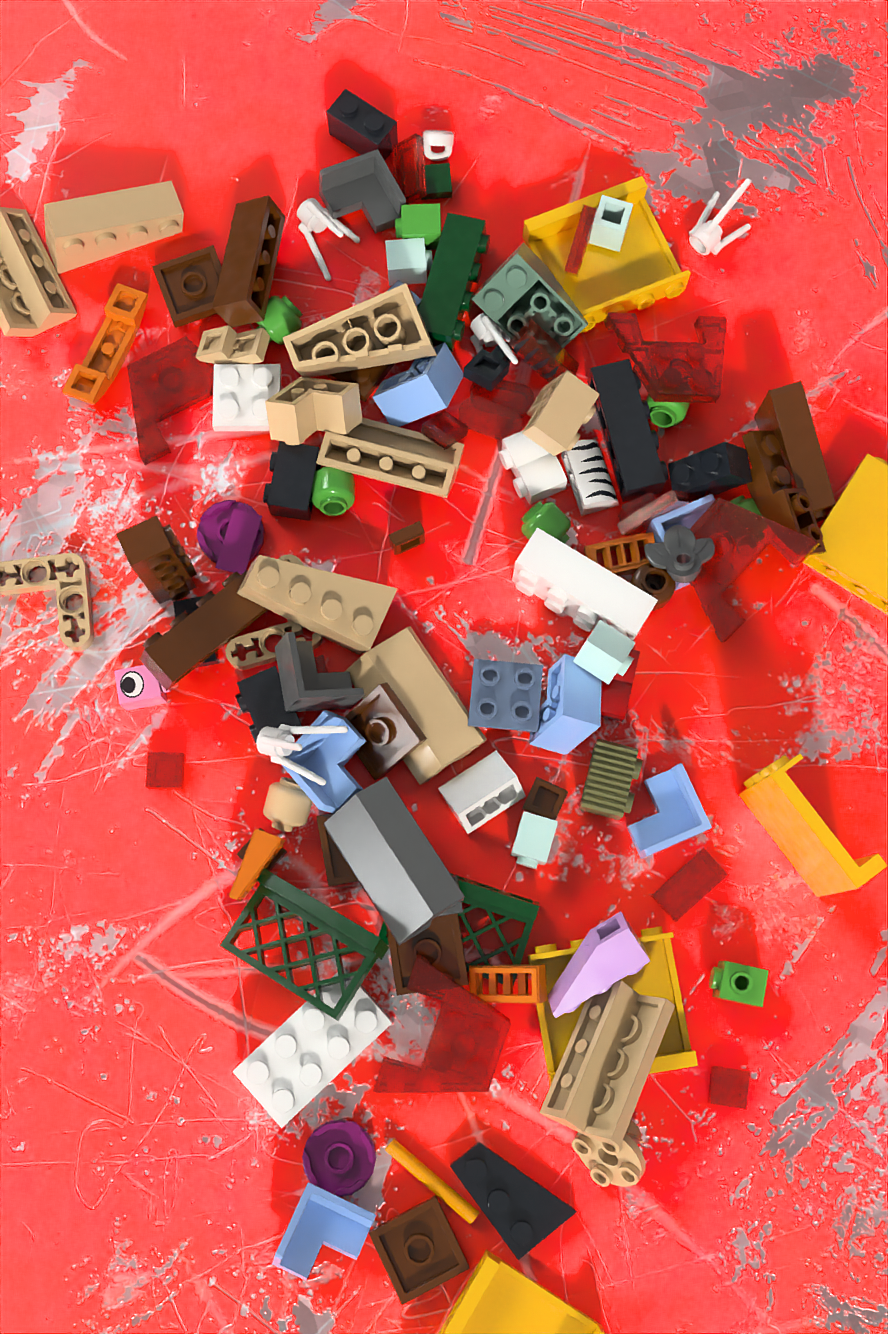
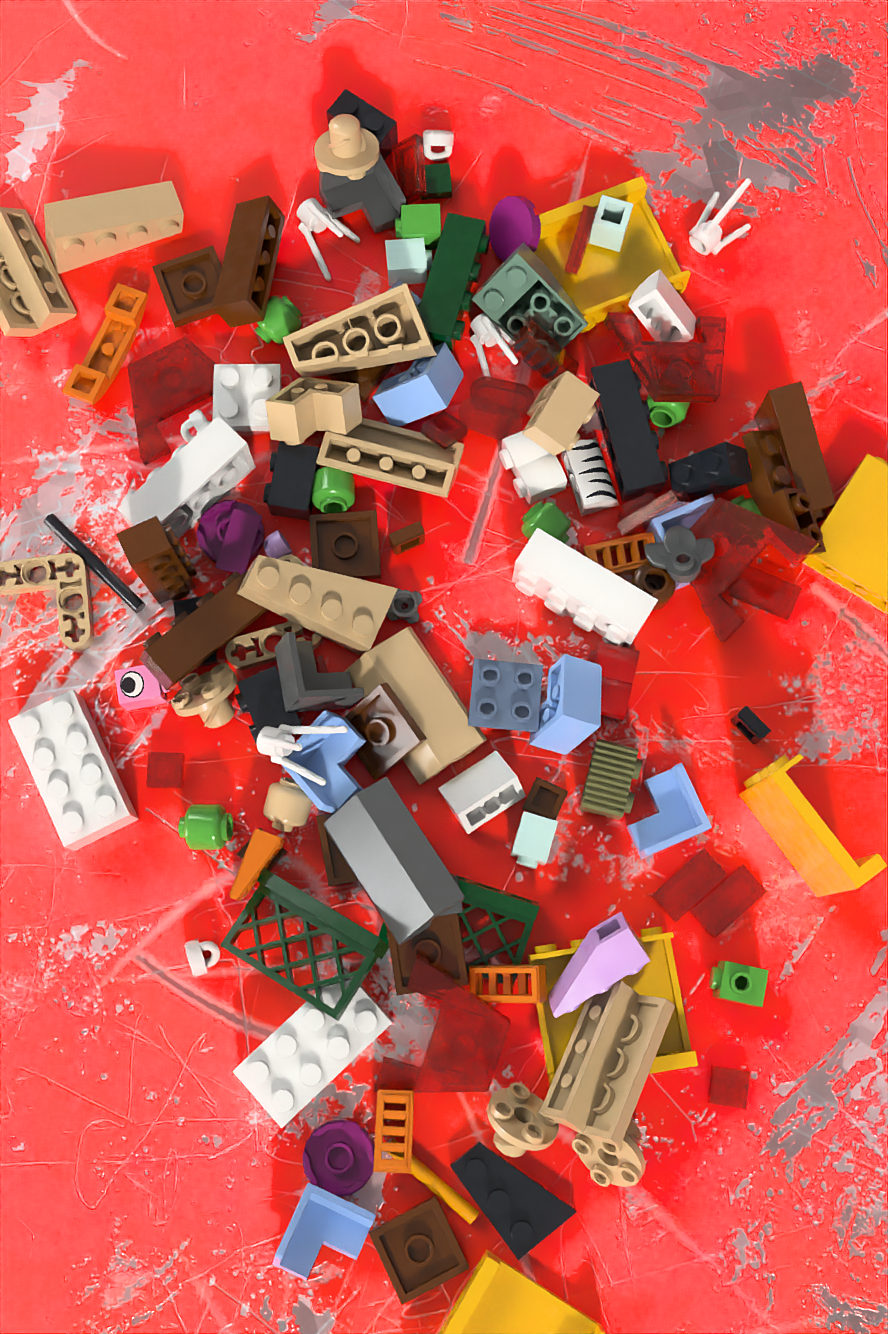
(73, 770): none -> white brick
(94, 563): none -> black bar
(191, 480): none -> white brick
(195, 957): none -> white tile
(196, 419): none -> white tile
(206, 827): none -> bright green head
(207, 696): none -> tan plate
(228, 347): tan slope -> none
(276, 545): none -> lavender hinge
(346, 148): none -> tan plate
(346, 543): none -> reddish brown plate
(393, 1097): none -> orange slope
(410, 614): none -> dark grey plate
(488, 368): black plate -> none
(512, 224): none -> magenta tile
(518, 1122): none -> tan plate
(605, 653): light aqua brick -> none
(662, 310): none -> brick
(728, 901): none -> clear red tile
(750, 725): none -> black tile
(765, 592): none -> clear red tile

